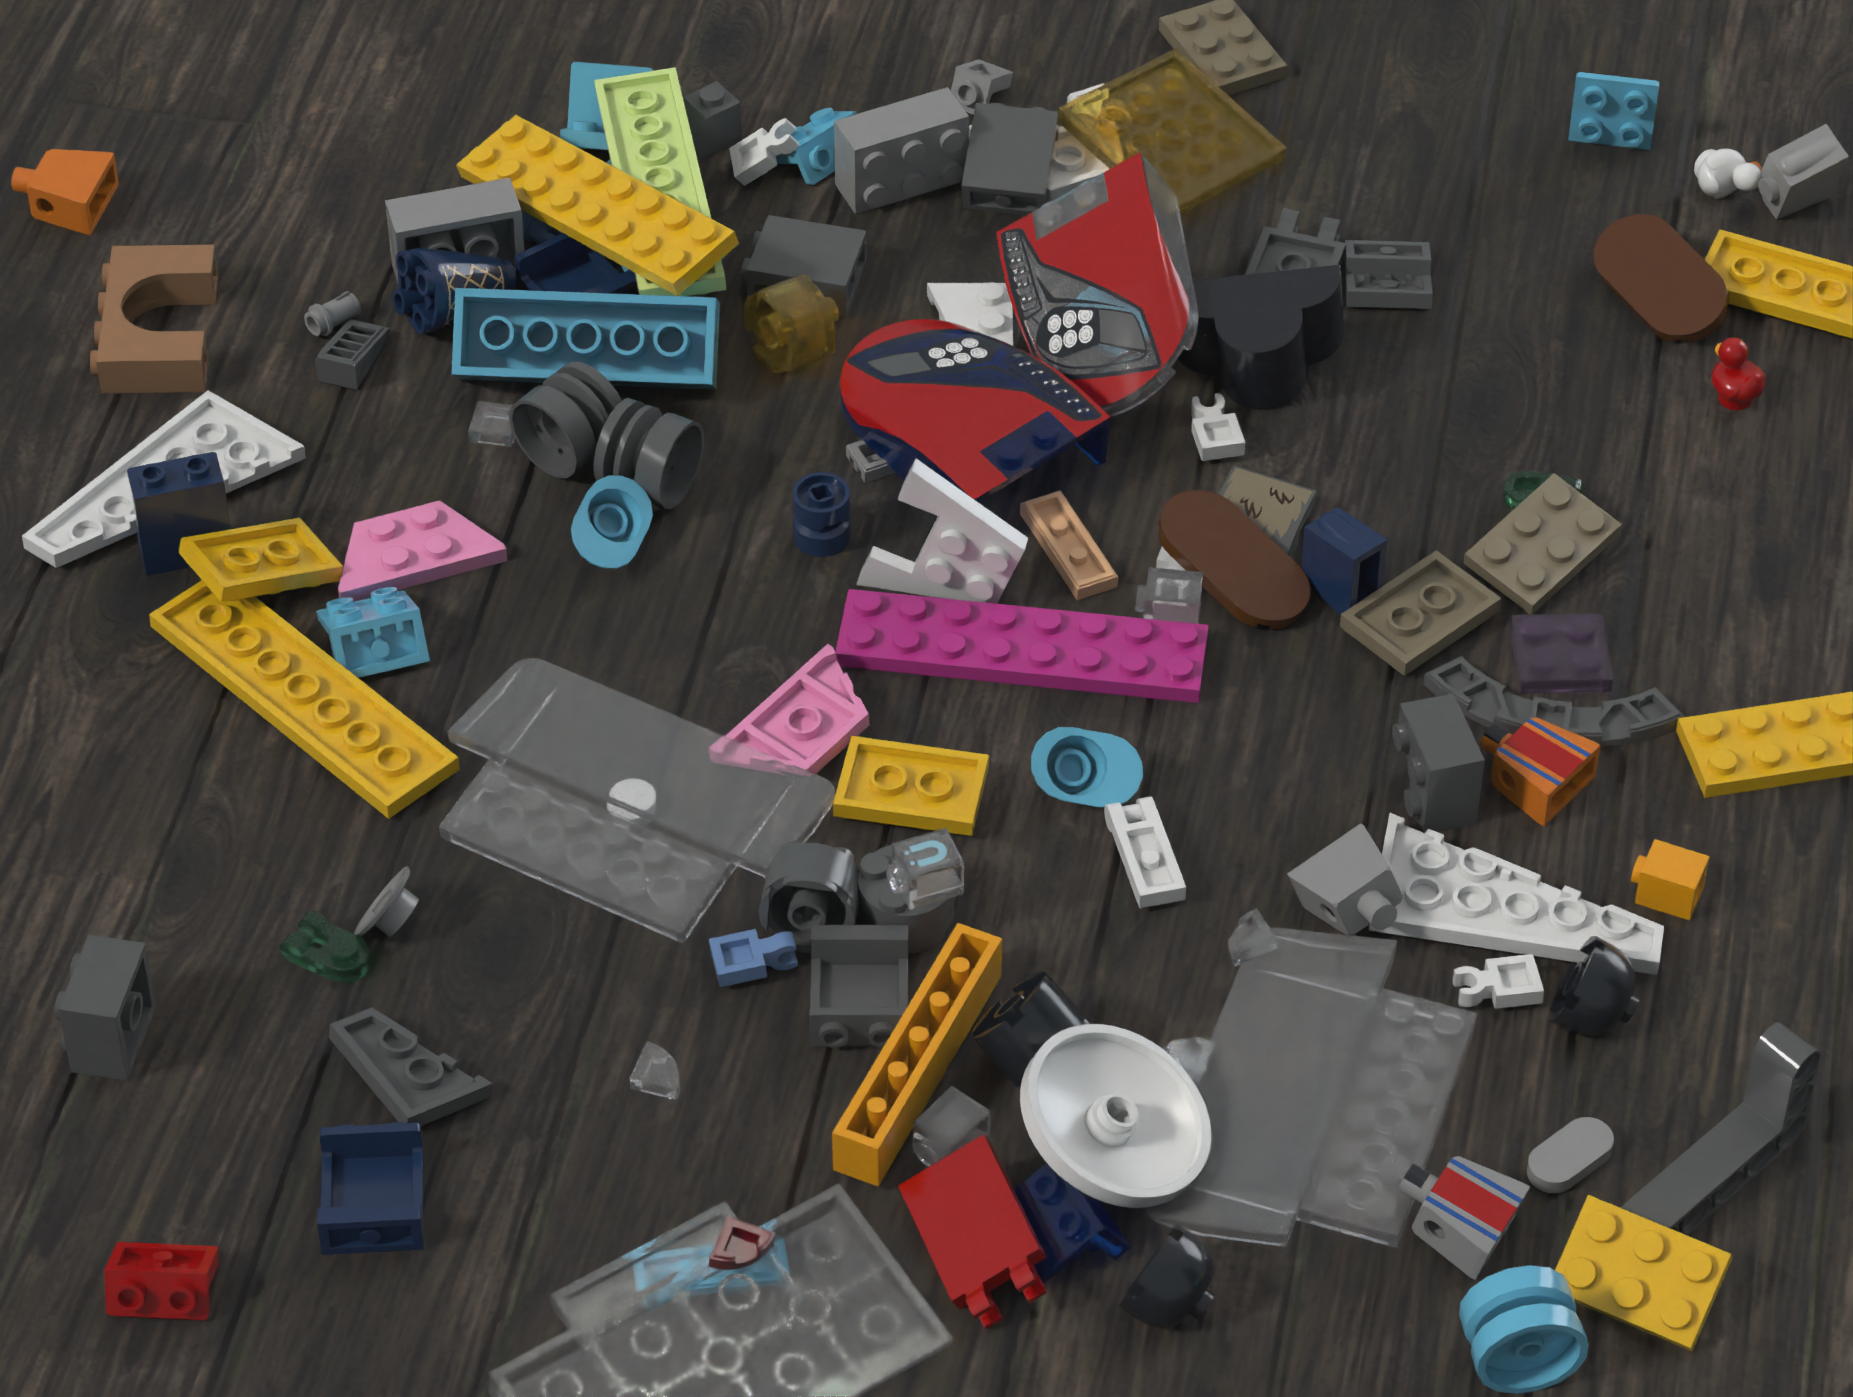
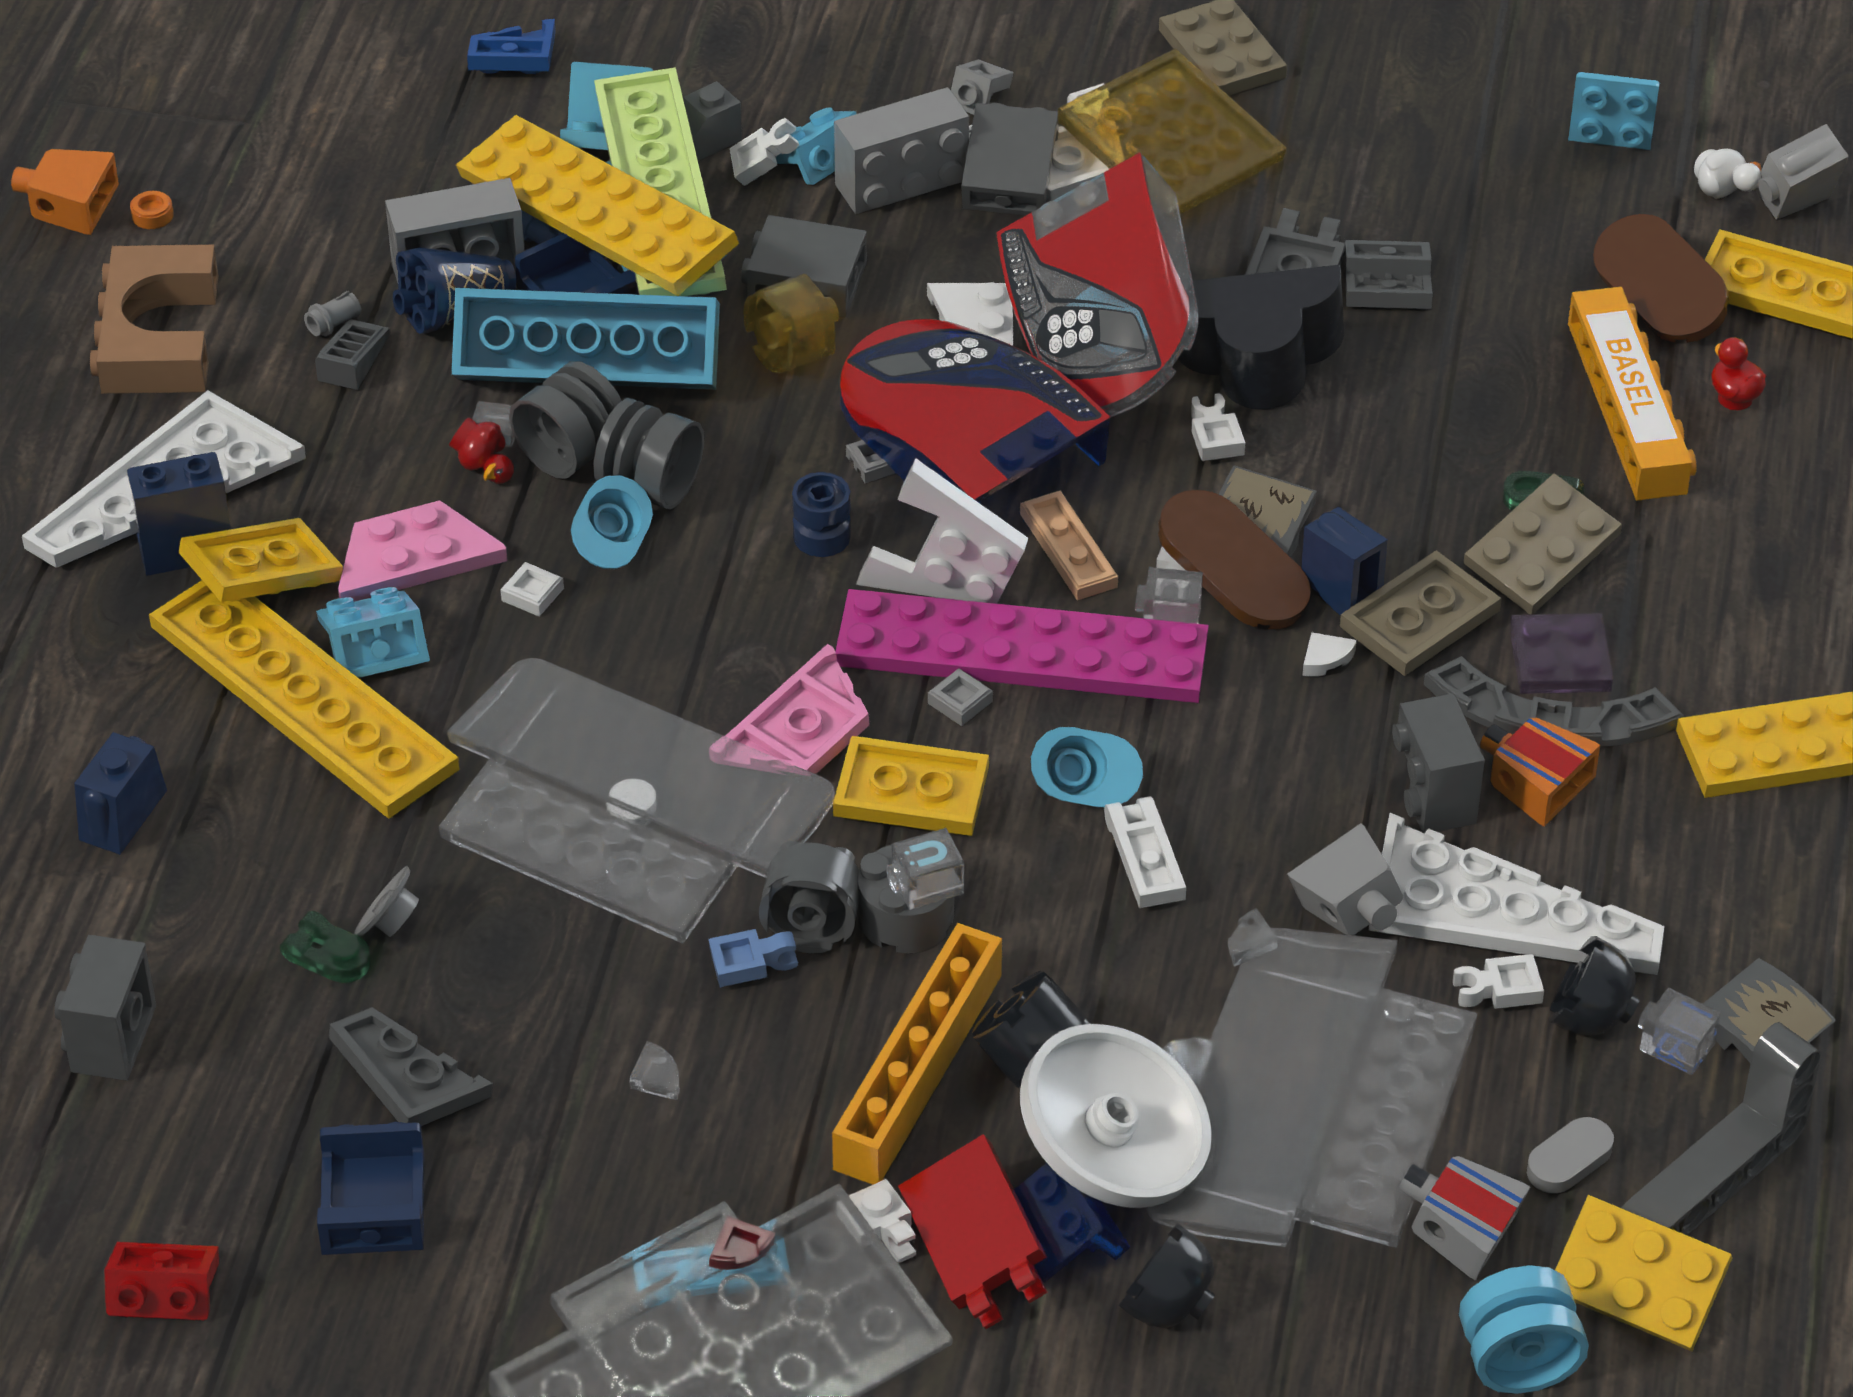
(118, 792): none -> dark blue torso
(151, 210): none -> orange tile
(477, 447): none -> red animal
(512, 50): none -> blue wing
(532, 589): none -> white tile
(857, 983): dark grey panel -> none
(887, 1217): none -> white plate
(948, 1126): clear brick -> none
(960, 697): none -> light grey tile
(1326, 653): none -> white tile
(1631, 393): none -> light orange brick
(1670, 879): light orange brick -> none
(1678, 1030): none -> clear brick
(1760, 999): none -> slope

